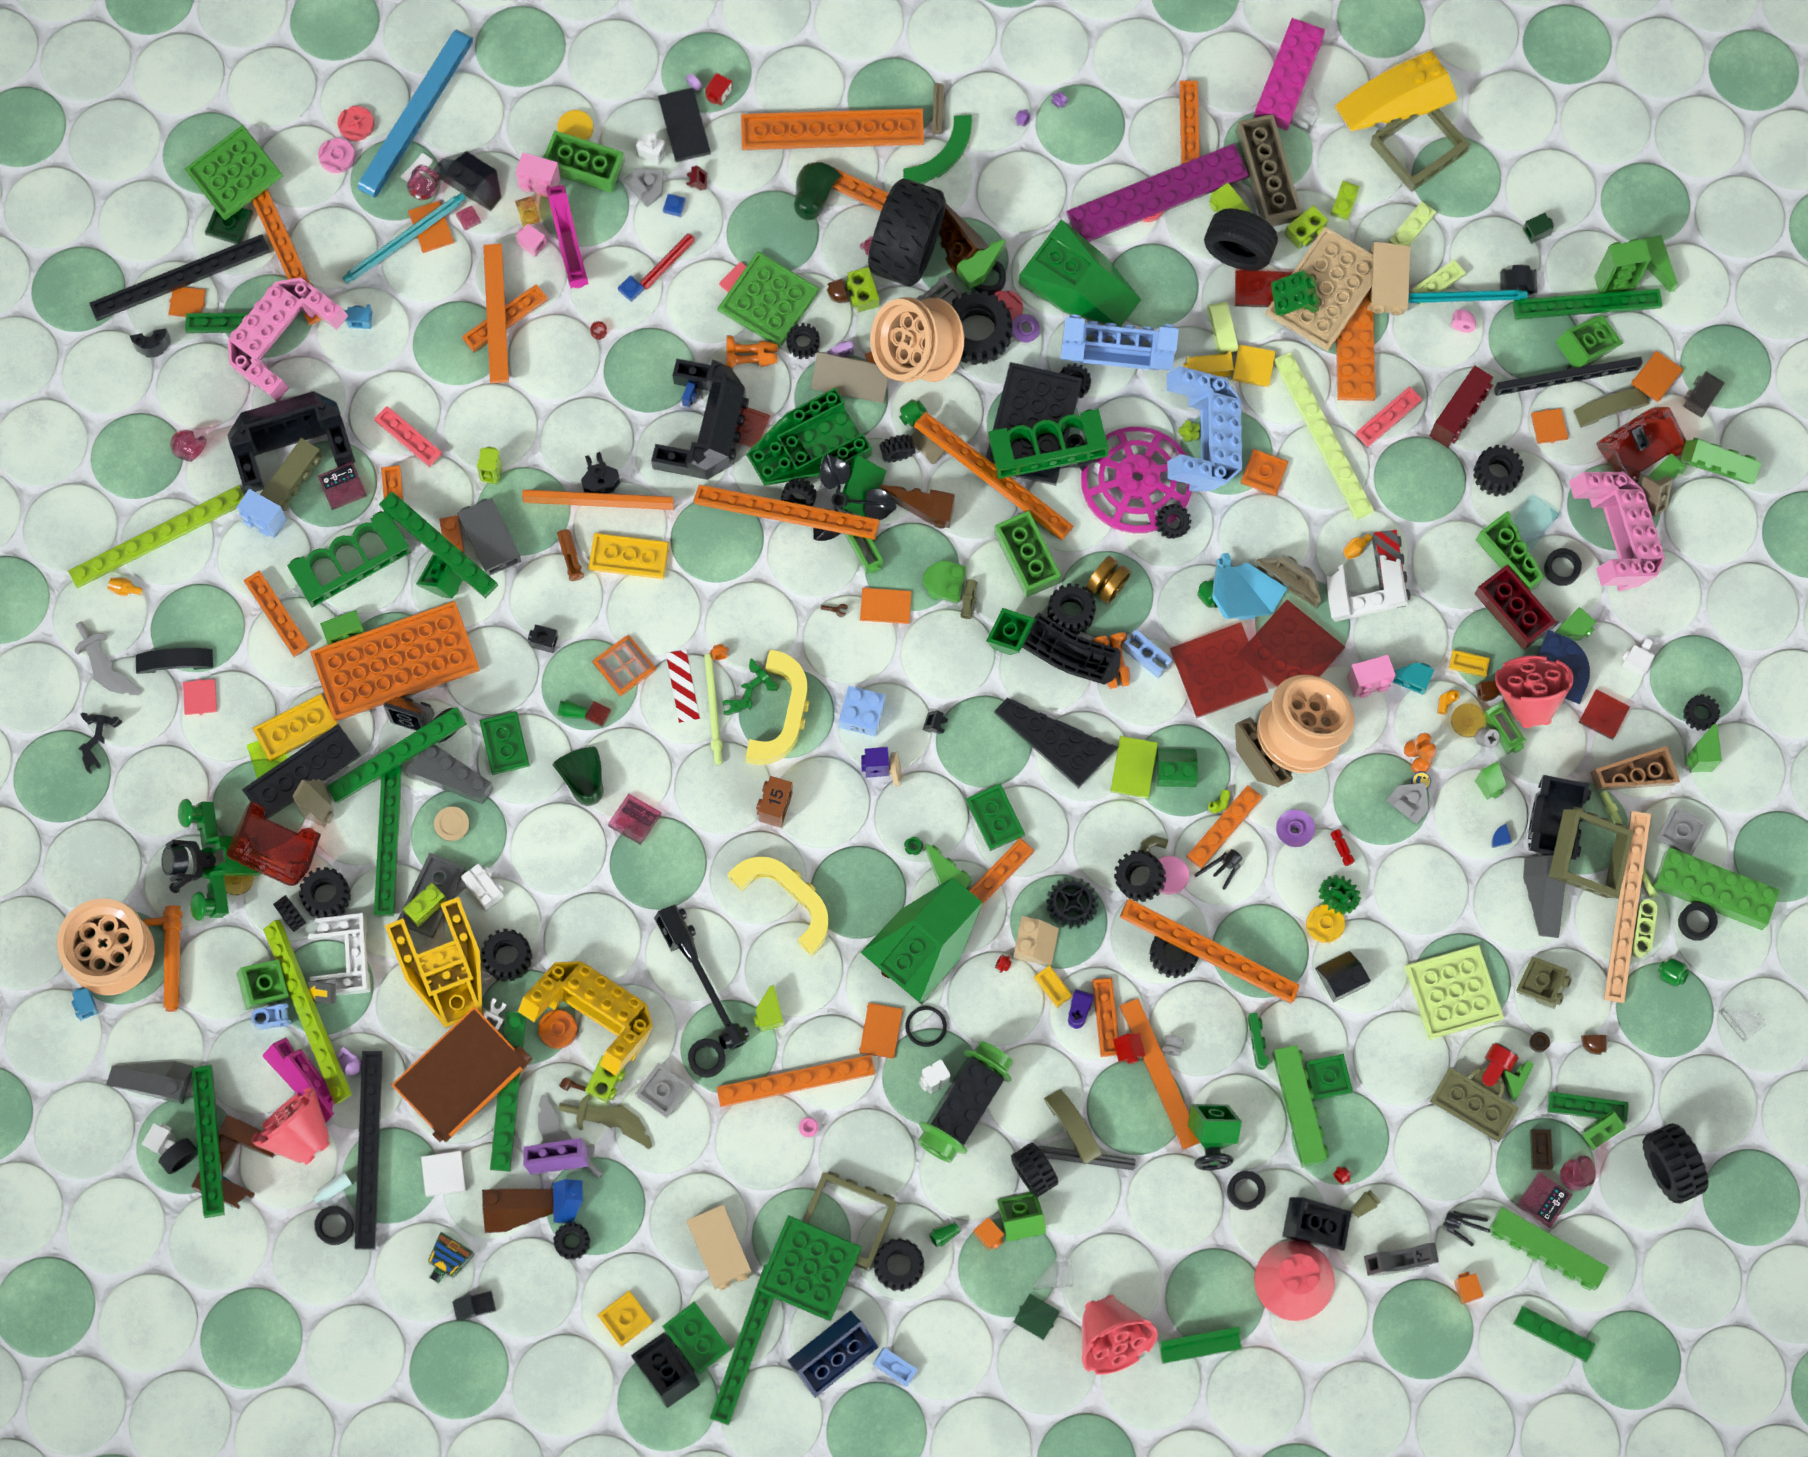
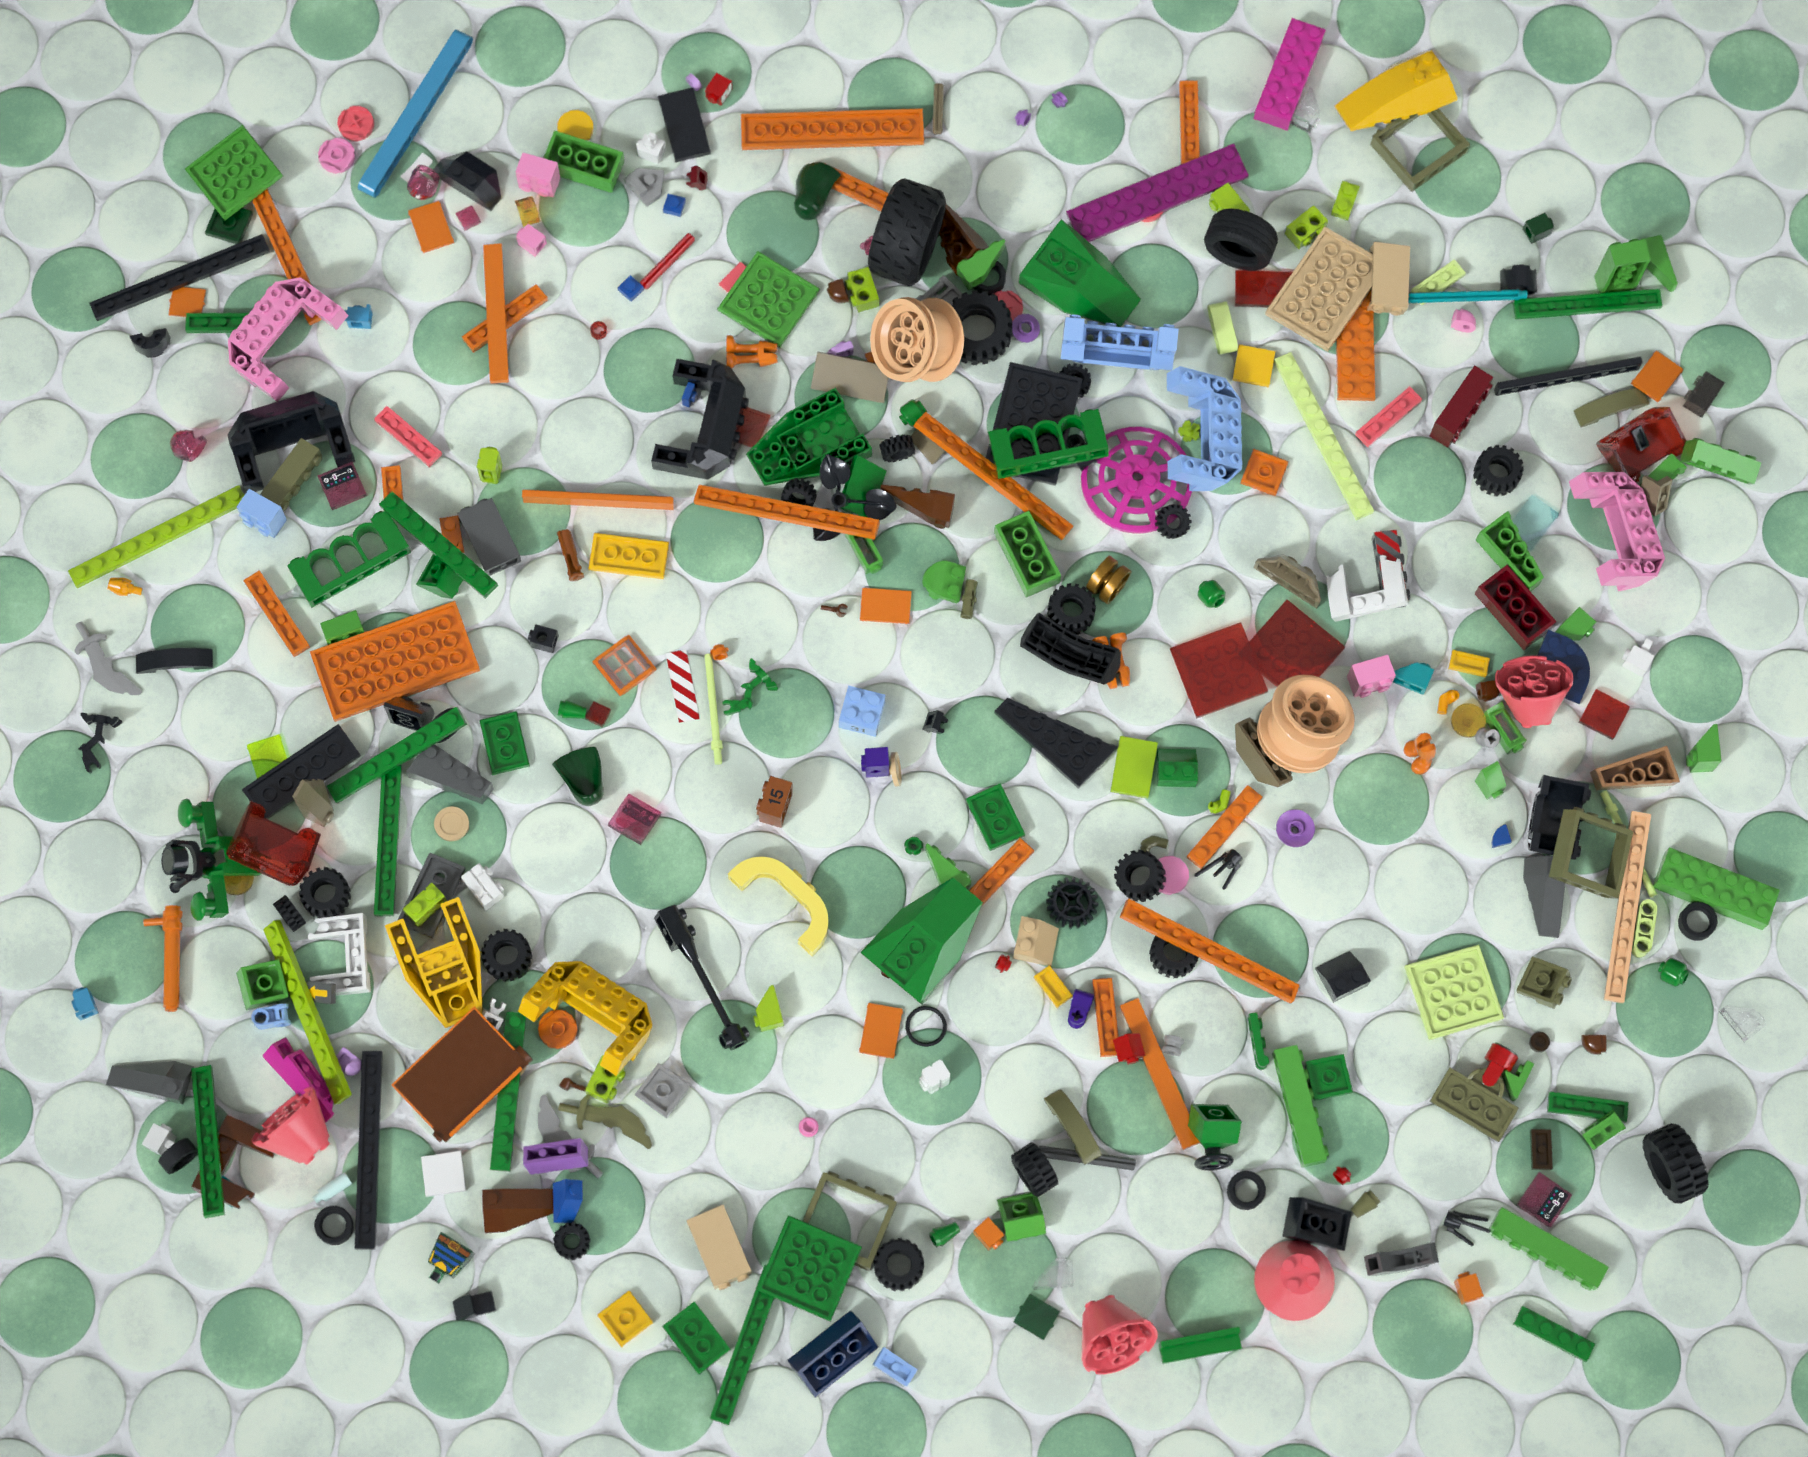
(96, 916): light nougat wheel -> none
(199, 697): coral piece -> none
(295, 727): yellow tile -> none
(403, 238): teal piece -> none
(567, 236): dark pink arch -> none
(599, 477): black hinge -> none
(665, 1370): black slope -> none
(704, 1072): black tyre -> none
(775, 750): light yellow arch -> none
(795, 1081): orange plate -> none
(800, 331): black tyre -> none
(947, 157): green tile -> none
(965, 1101): black brick -> none
(1010, 632): green slope -> none
(1147, 645): light blue piece -> none
(1216, 364): yellow window -> none
(1244, 590): medium azure panel -> none
(1268, 170): dark tan brick -> none
(1295, 293): green bracket -> none
(1324, 924): yellow tile -> none
(1339, 894): green gear -> none
(1342, 847): red axle -> none
(1356, 546): light orange piece -> none
(1410, 801): light grey plate -> none
(1413, 225): yellowish green plate -> none
(1421, 777): tile -> none
(1549, 426): orange piece -> none
(1571, 556): black tyre -> none
(1578, 1174): clear pink helmet -> none
(1588, 342): bright green slope -> none
(1682, 831): light grey plate -> none
(1696, 722): black tyre -> none

